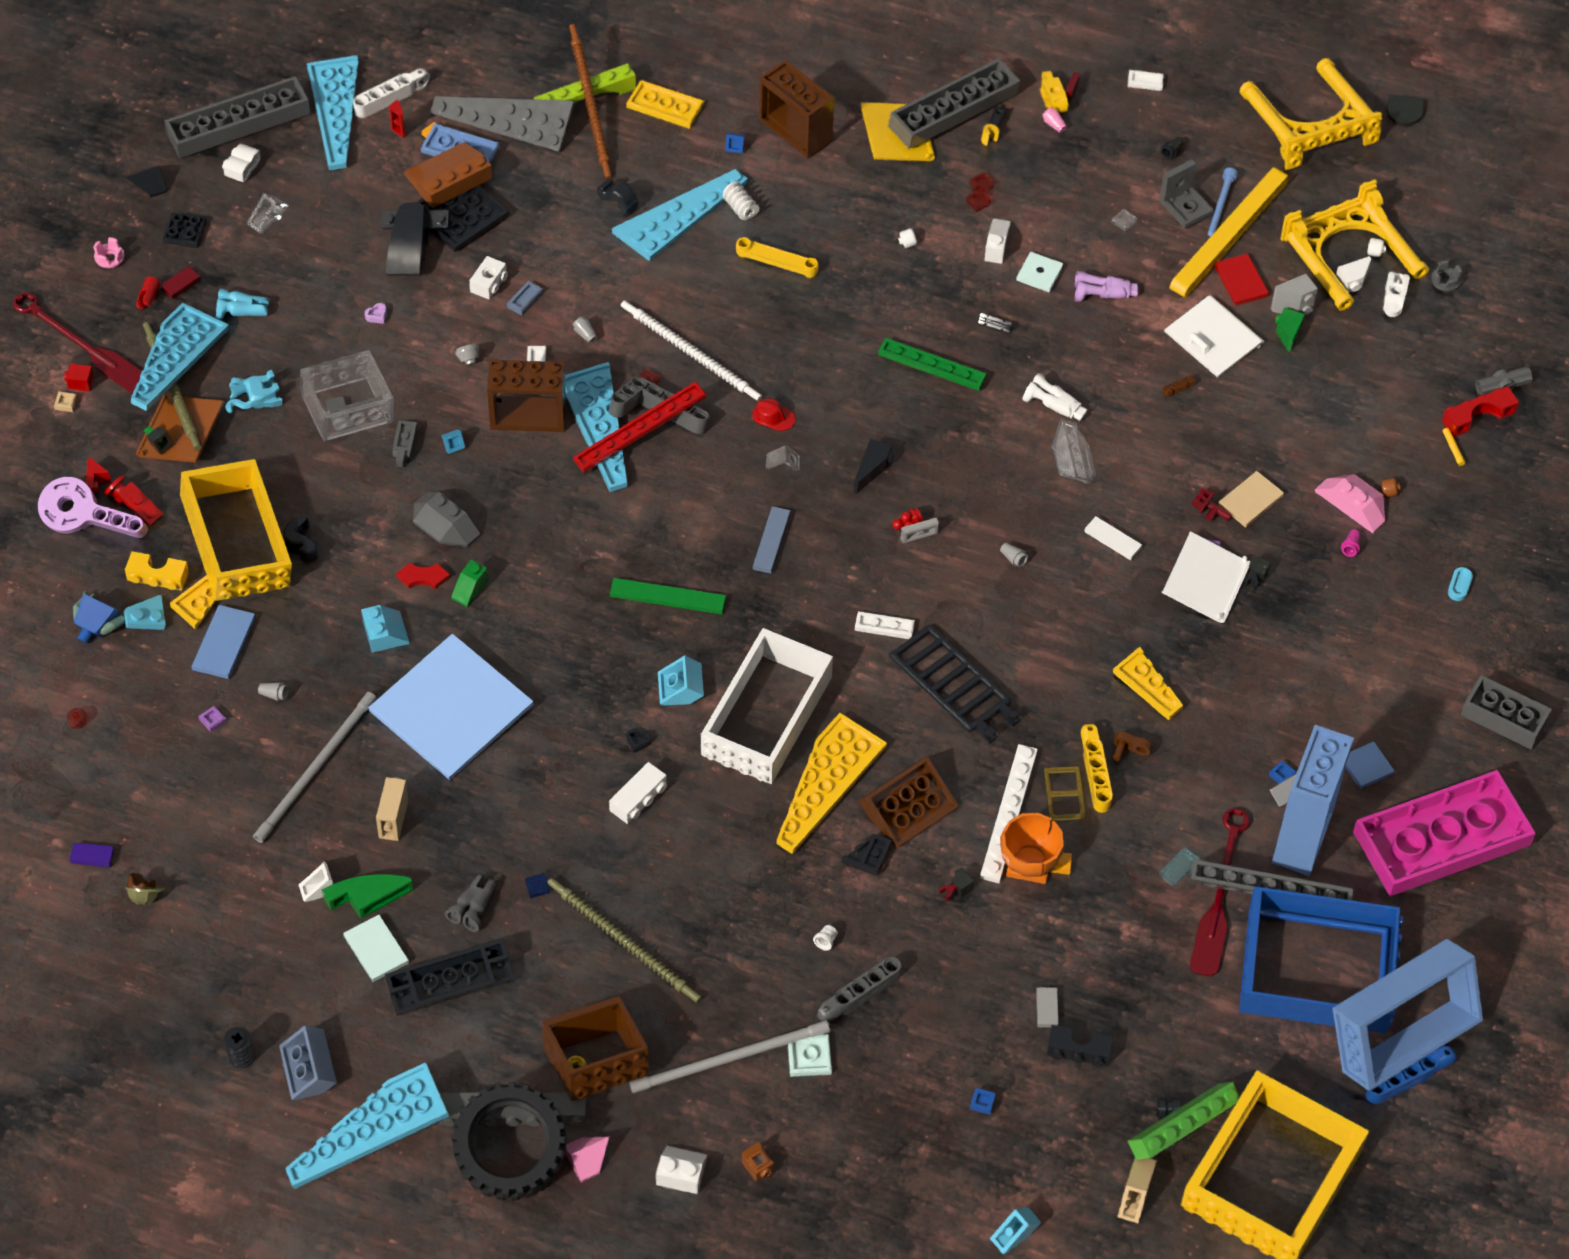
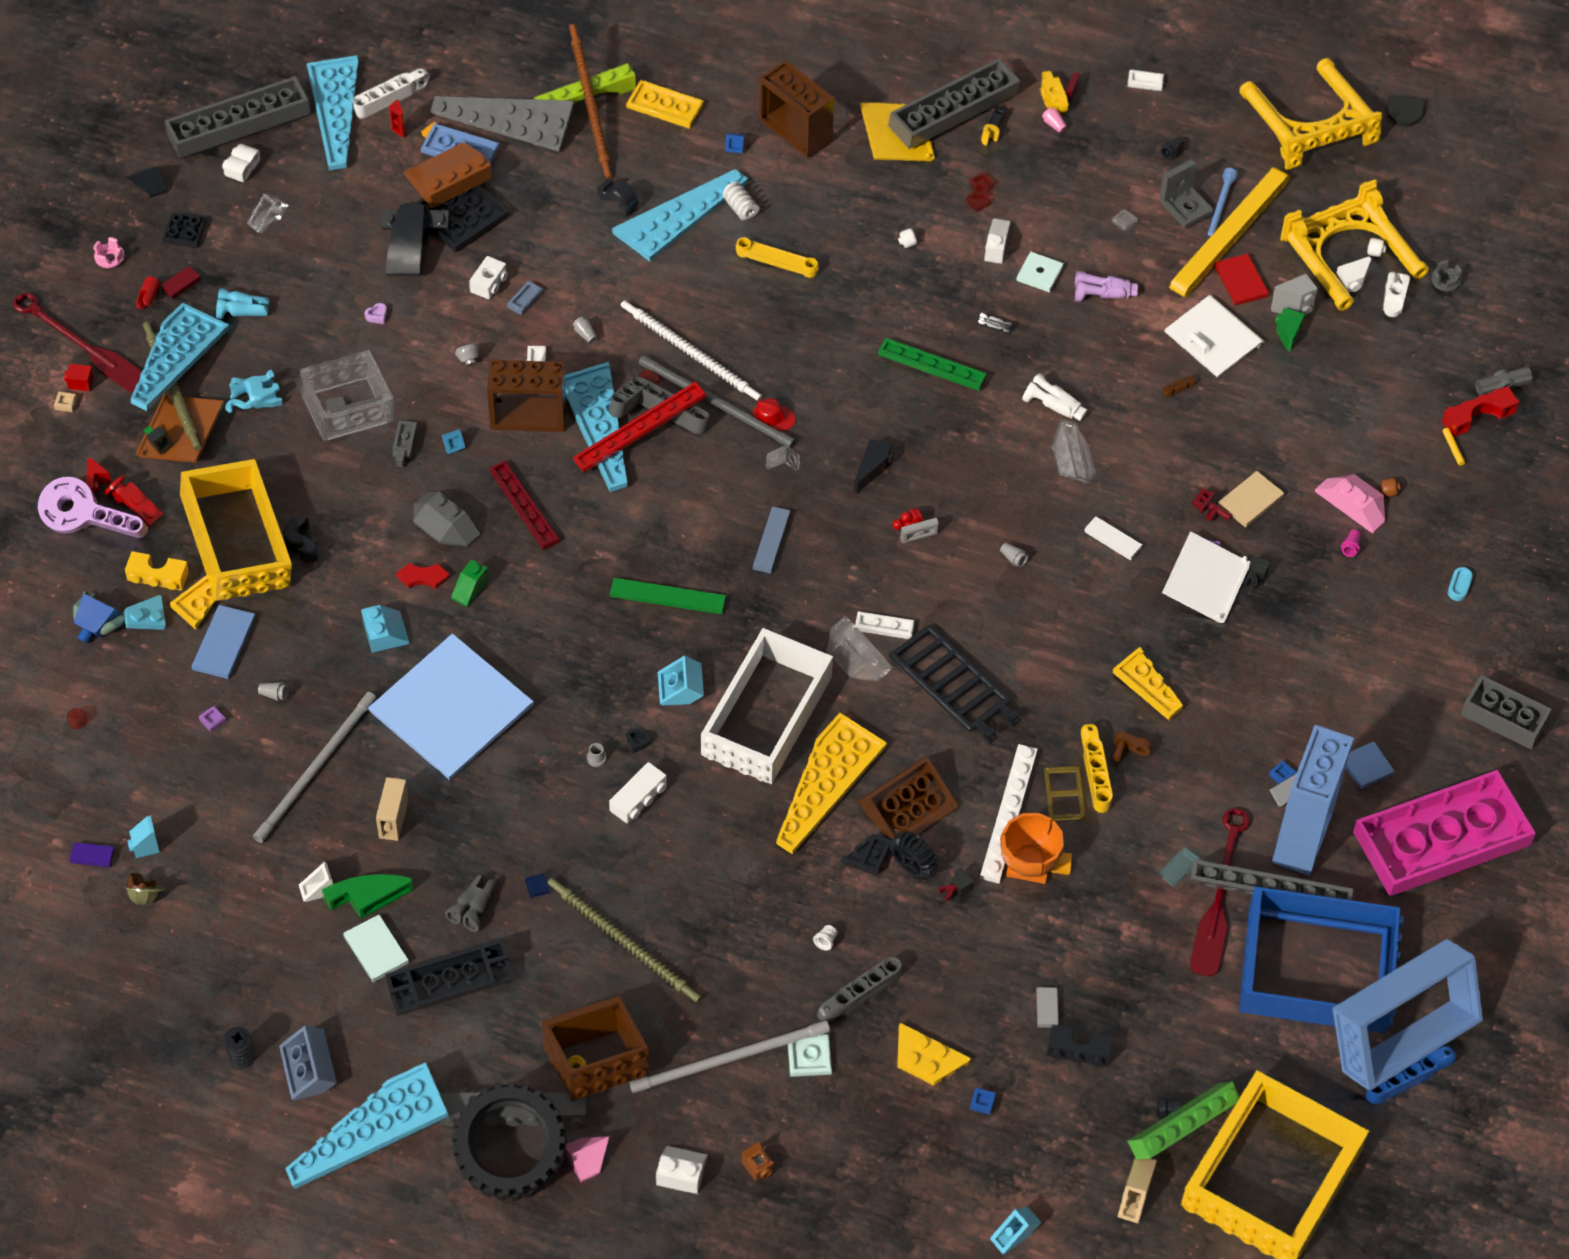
(143, 839): none -> medium azure slope
(524, 505): none -> dark red tile
(596, 760): none -> light grey piece
(780, 437): none -> dark grey piece
(855, 652): none -> clear wedge
(914, 855): none -> black gear
(927, 1057): none -> yellow wing

